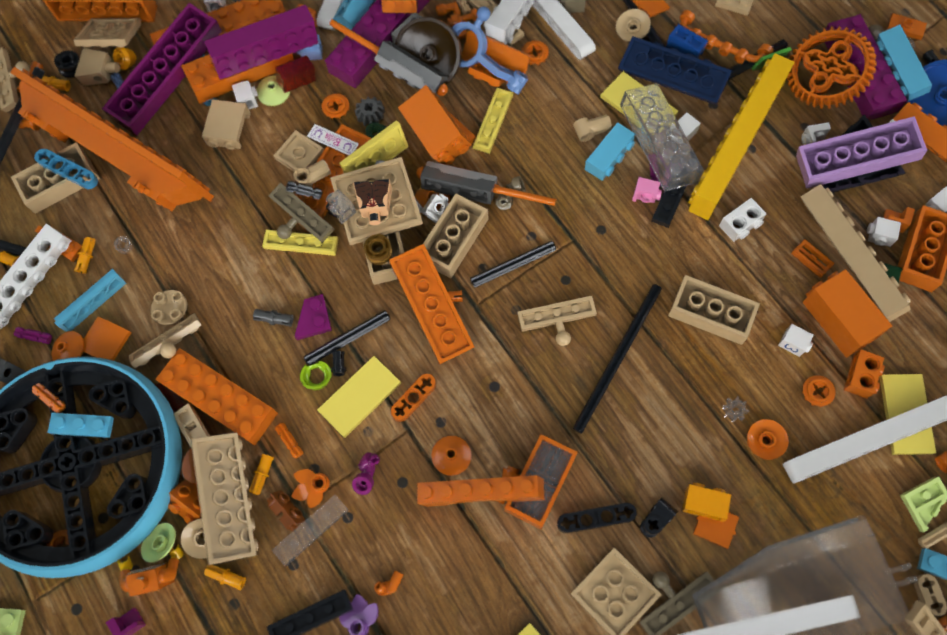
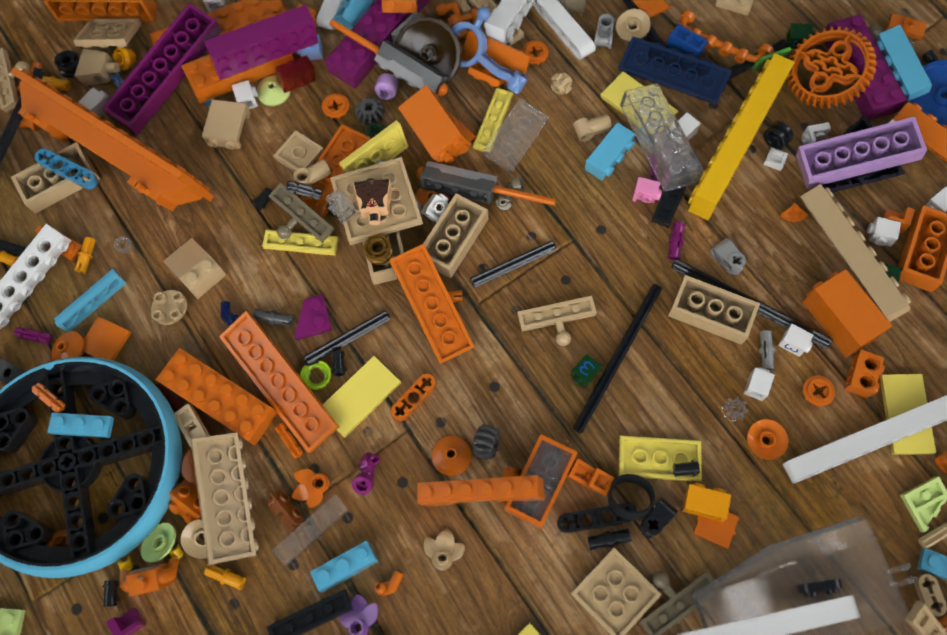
(95, 101): none -> white brick
(110, 593): none -> black pin
(165, 342): tan plate -> none
(195, 268): none -> tan slope
(228, 317): none -> clear blue arm
(260, 202): none -> black pin
(261, 474): light orange axle -> none
(279, 382): none -> orange plate
(332, 140): white sticker -> none
(344, 566): none -> medium azure brick
(386, 86): none -> lavender head
(443, 546): none -> tan plate
(486, 441): none -> dark grey gear
(515, 135): none -> clear tile
(561, 83): none -> tan gear
(585, 371): none -> dark green brick
(590, 477): none -> orange slope
(604, 33): none -> light grey piece
(609, 539): none -> black pin
(631, 478): none -> black tyre
(655, 457): none -> light yellow tile
(676, 241): none -> magenta pin
(687, 468): none -> black pin
(728, 256): none -> light grey piece
(740, 217): white brick -> none
(759, 383): none -> white brick
(763, 309): none -> black axle
(767, 350): none -> light grey pin
(775, 159): none -> white tile
(778, 135): none -> black wheel
(794, 213): none -> orange tile
(796, 34): none -> dark green brick
(810, 260): orange tile -> none
(829, 586): none -> black plate

